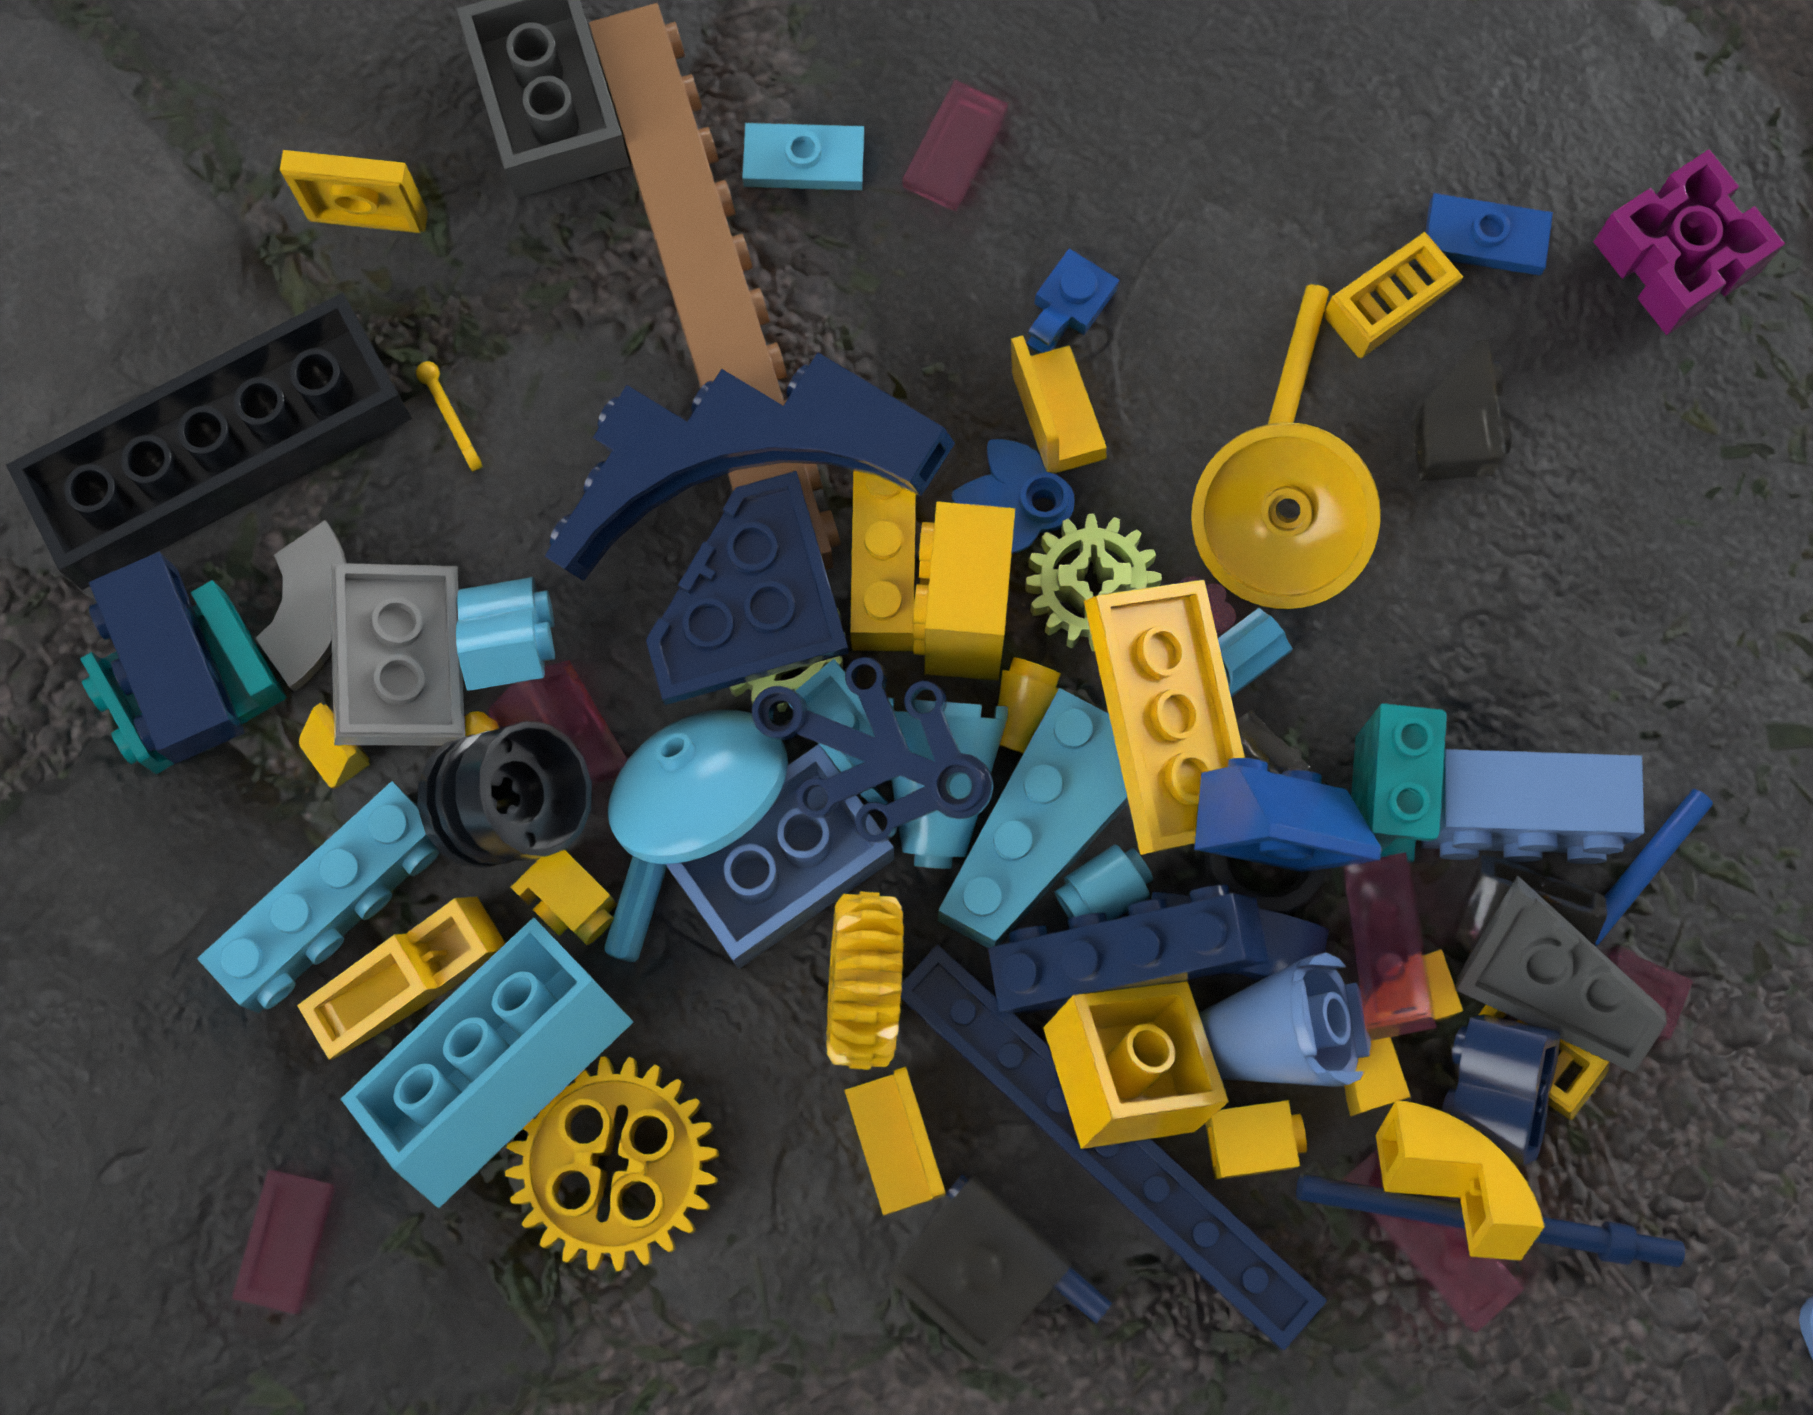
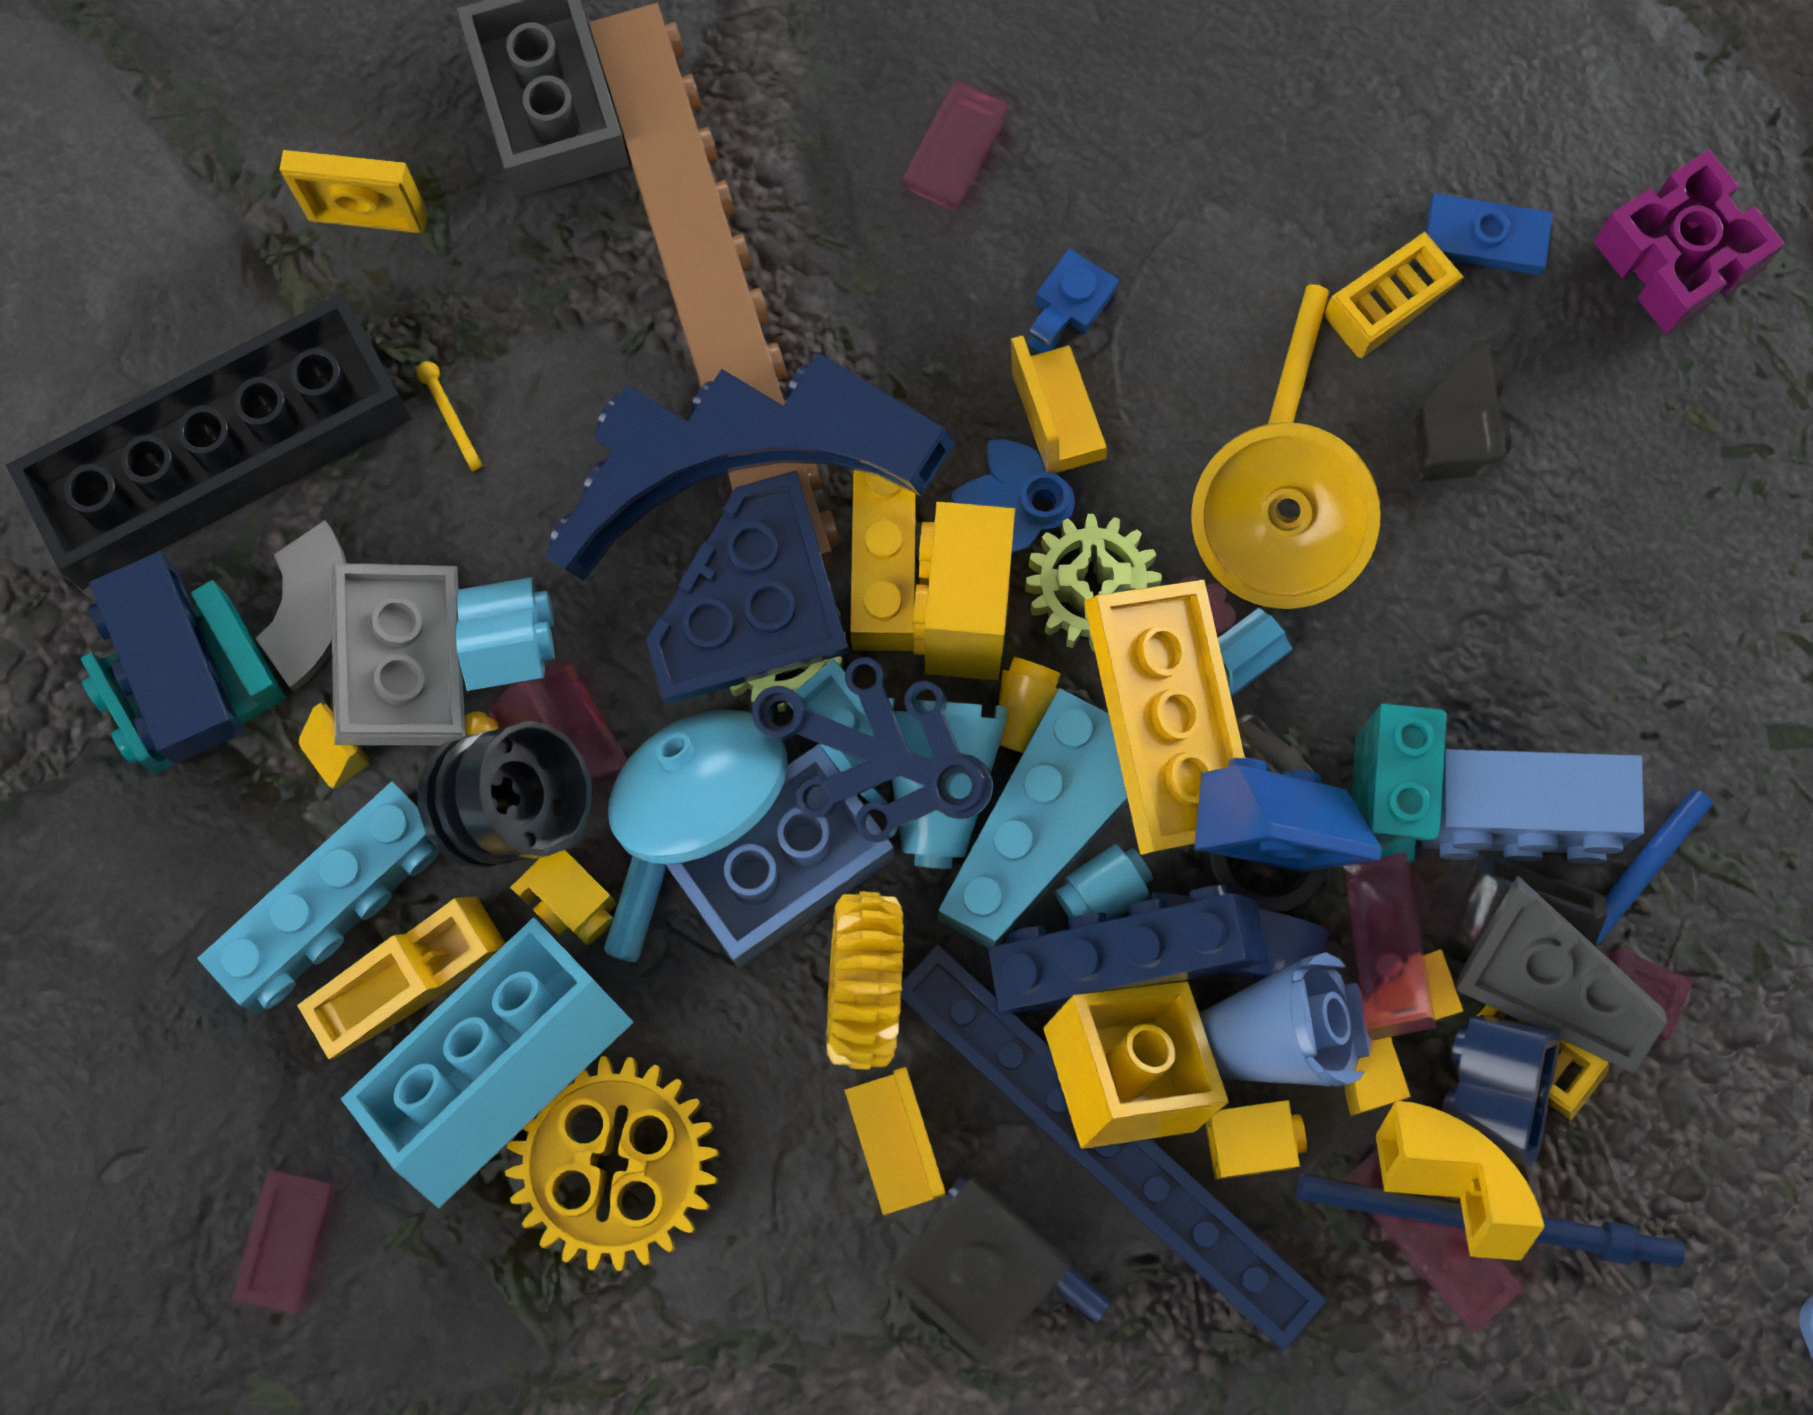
(803, 156): medium azure plate -> none

